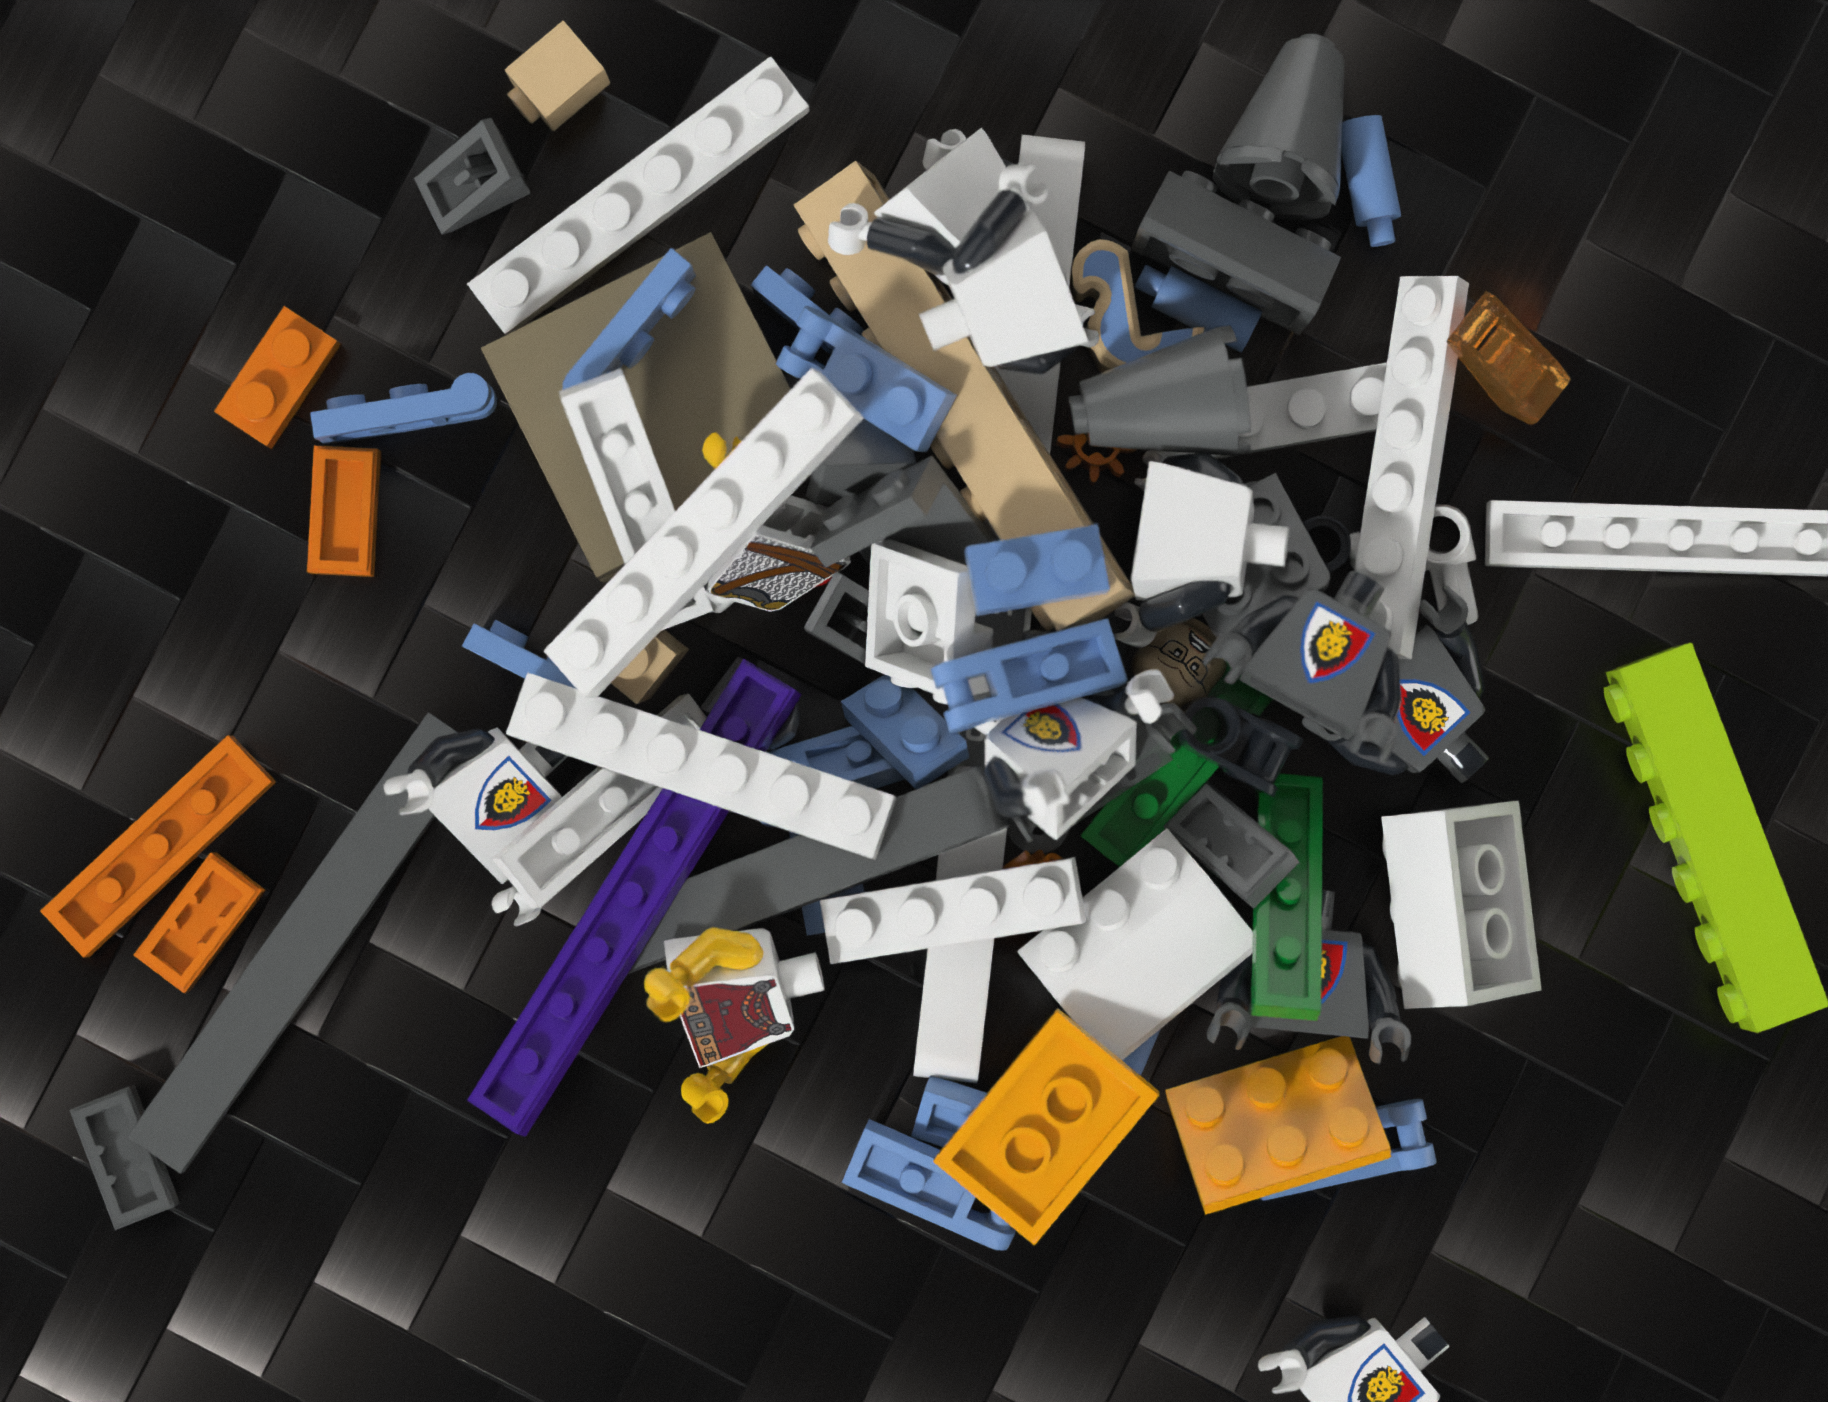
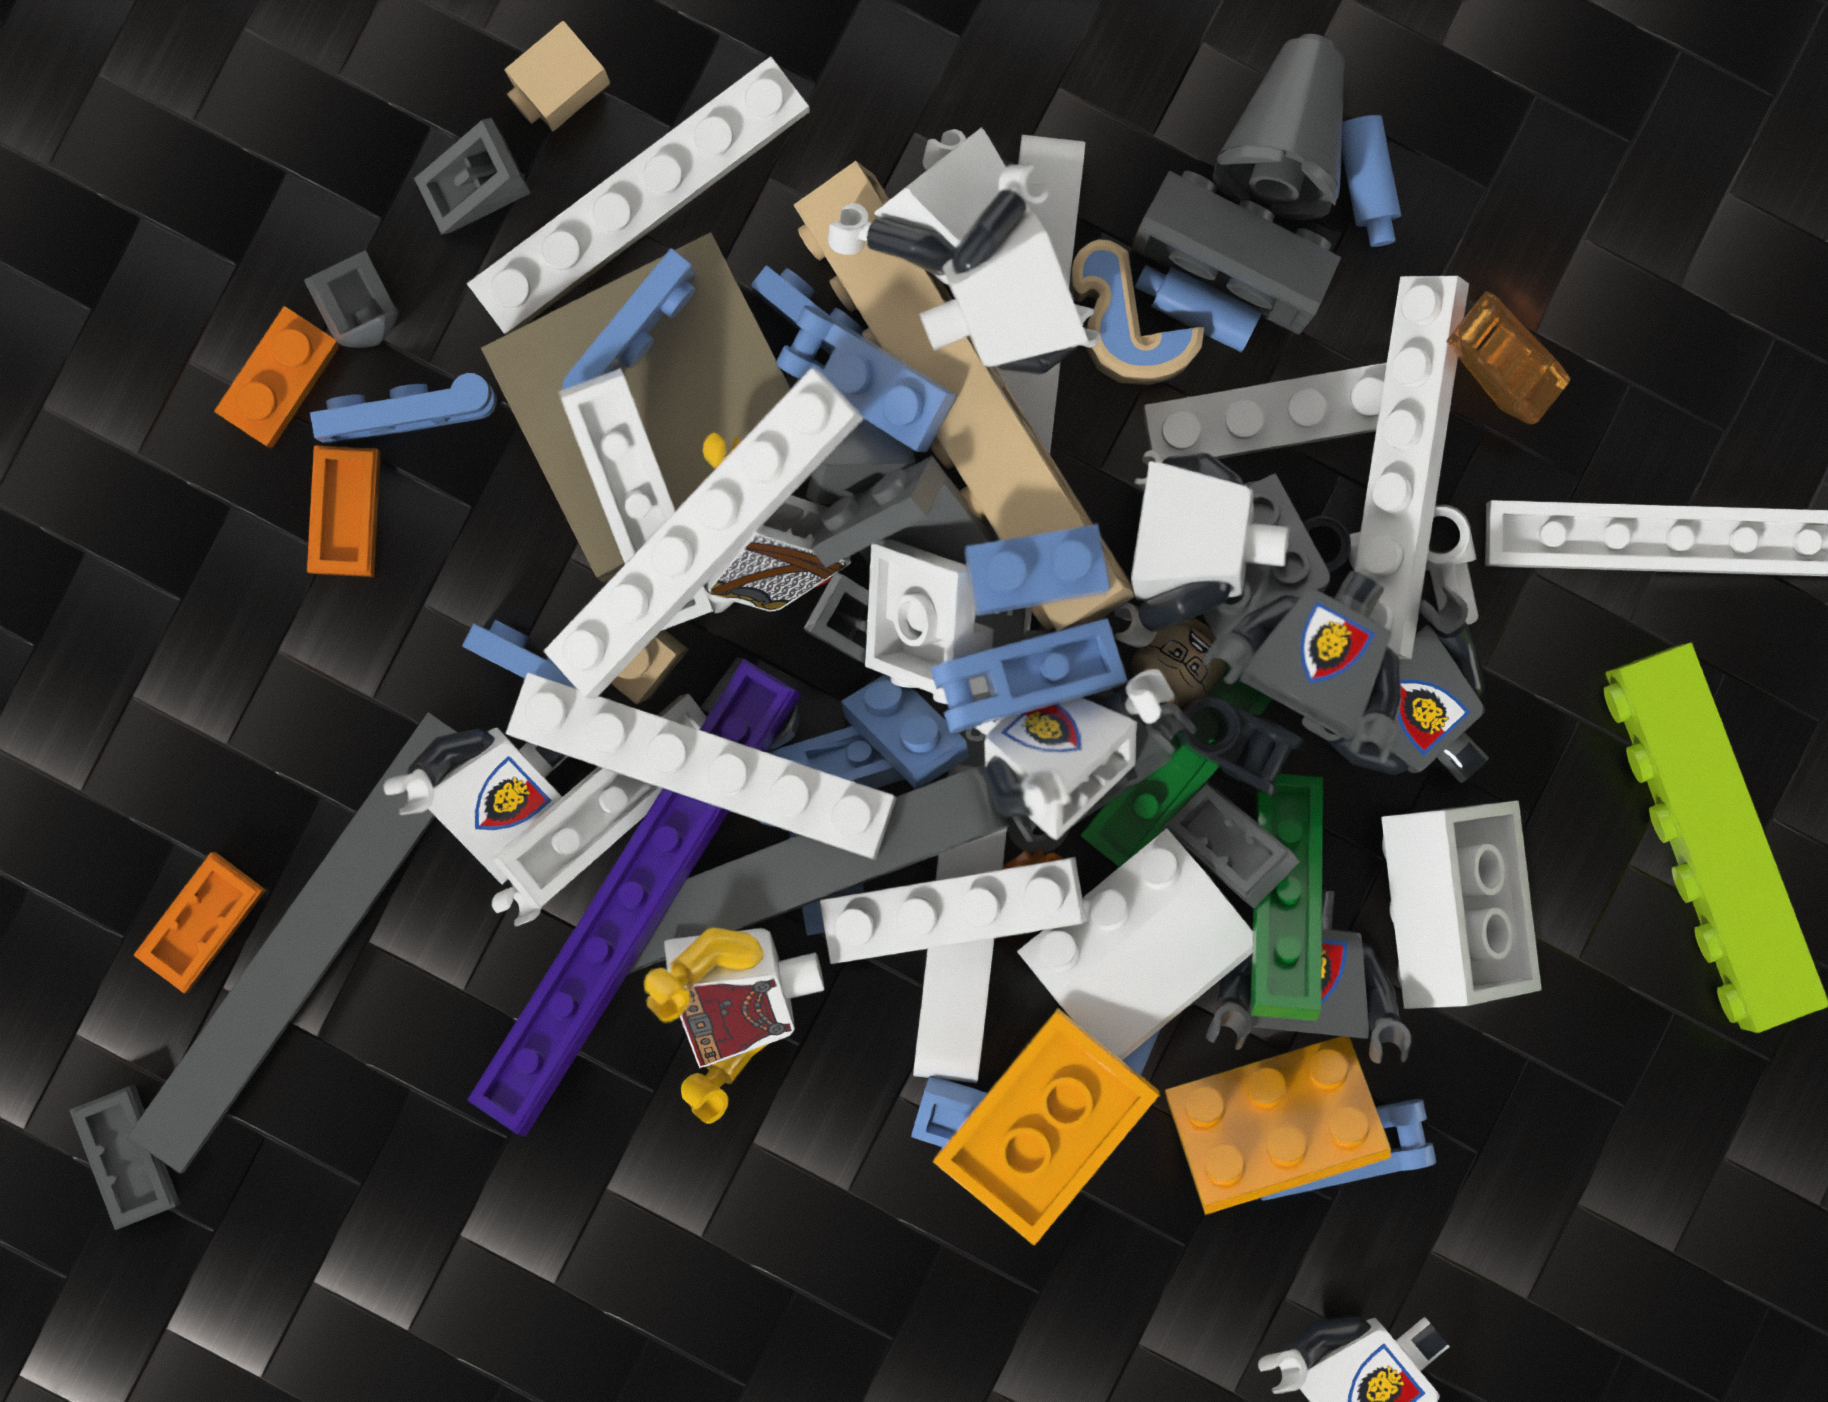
(158, 846): orange plate -> none
(353, 302): none -> dark grey plate
(905, 1176): medium blue plate -> none
(1094, 462): orange gear -> none
(1169, 400): dark grey cone -> none

